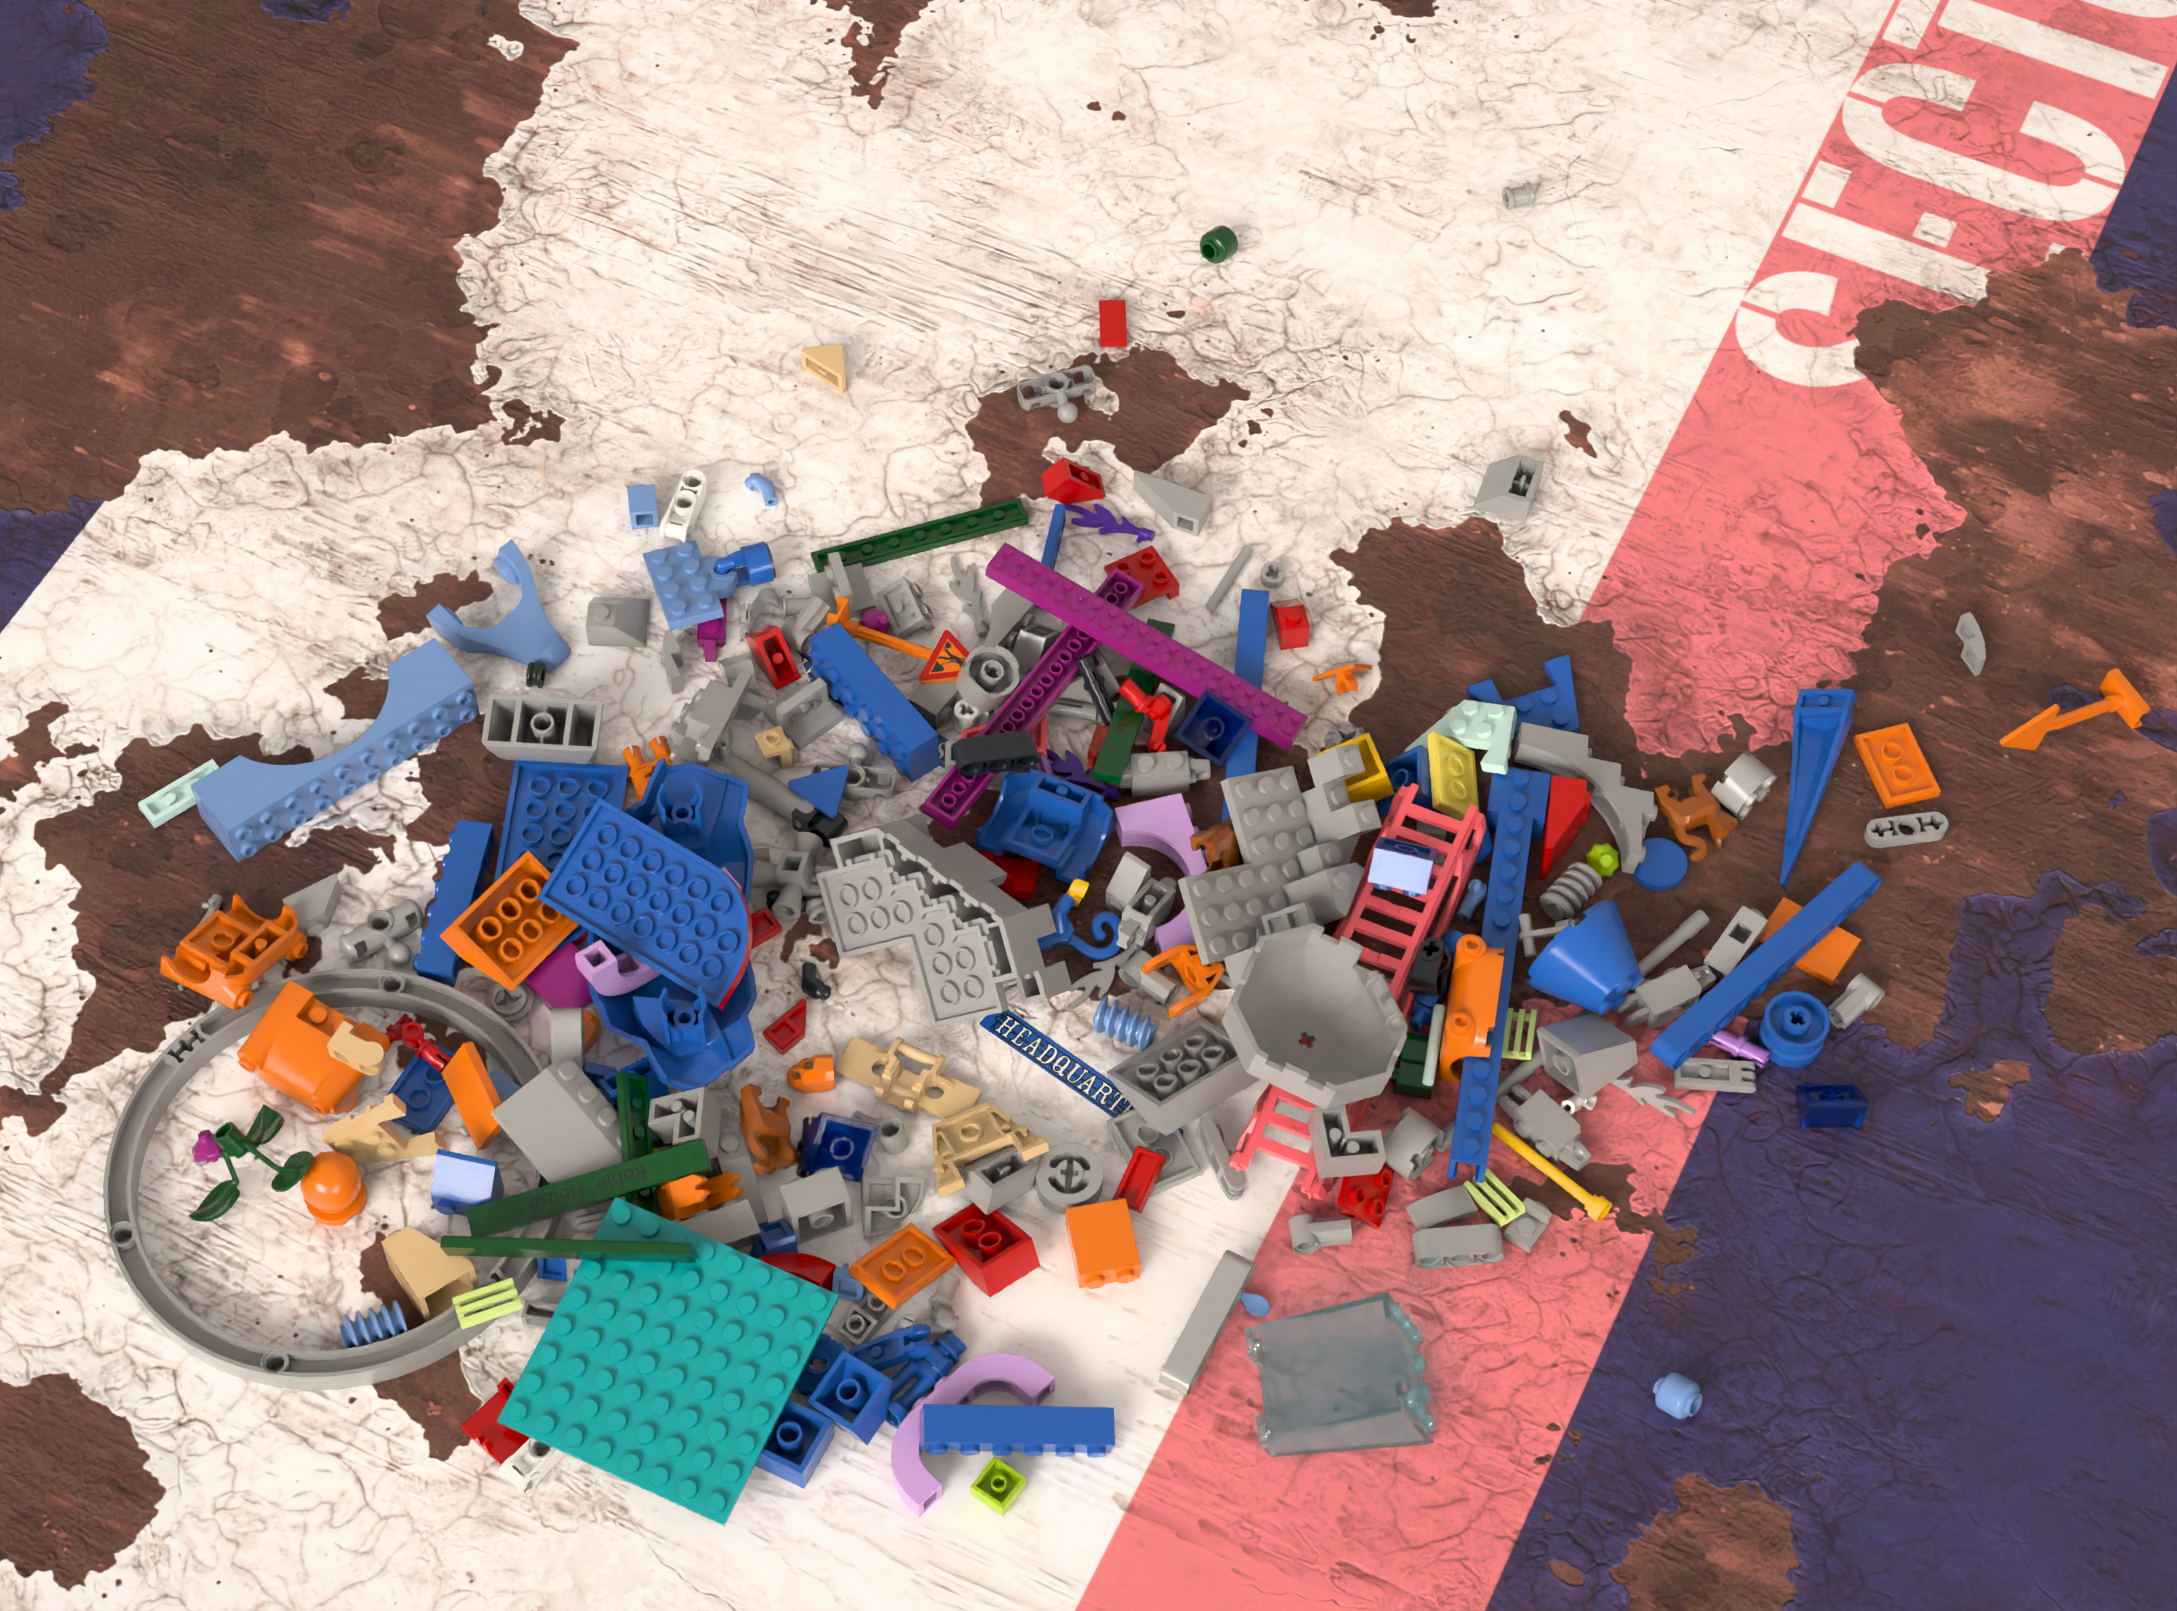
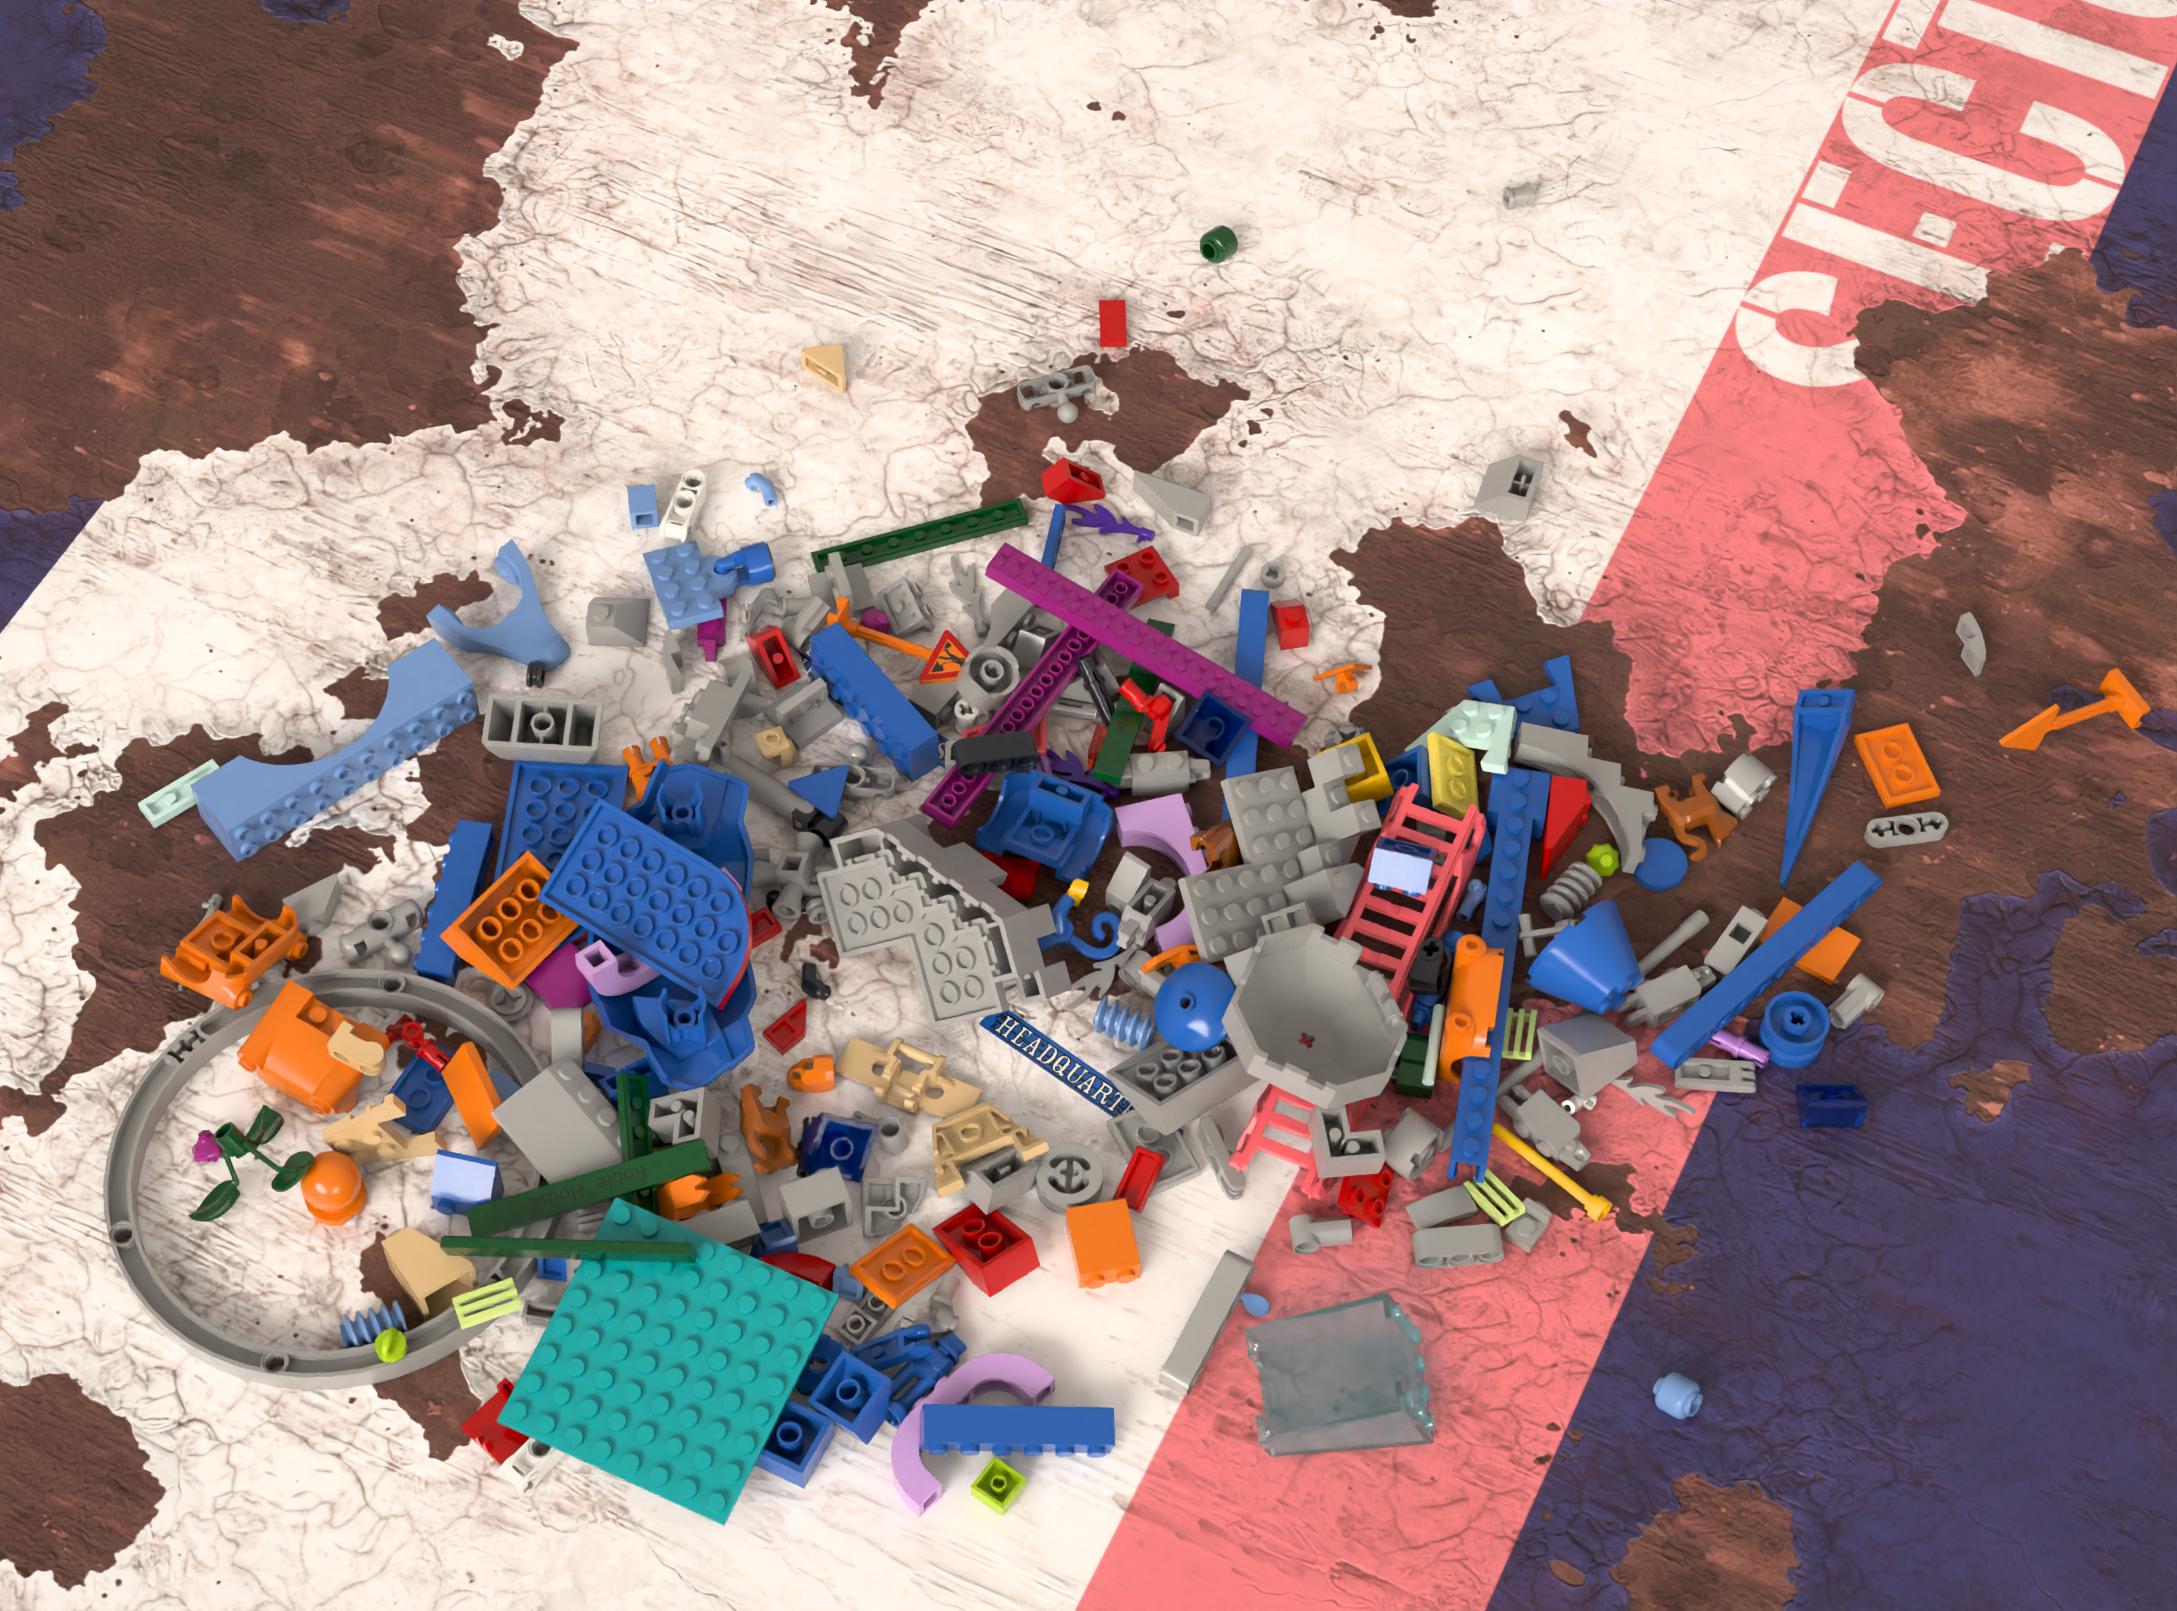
(391, 1345): none -> lime tile
(1200, 1024): none -> blue dish

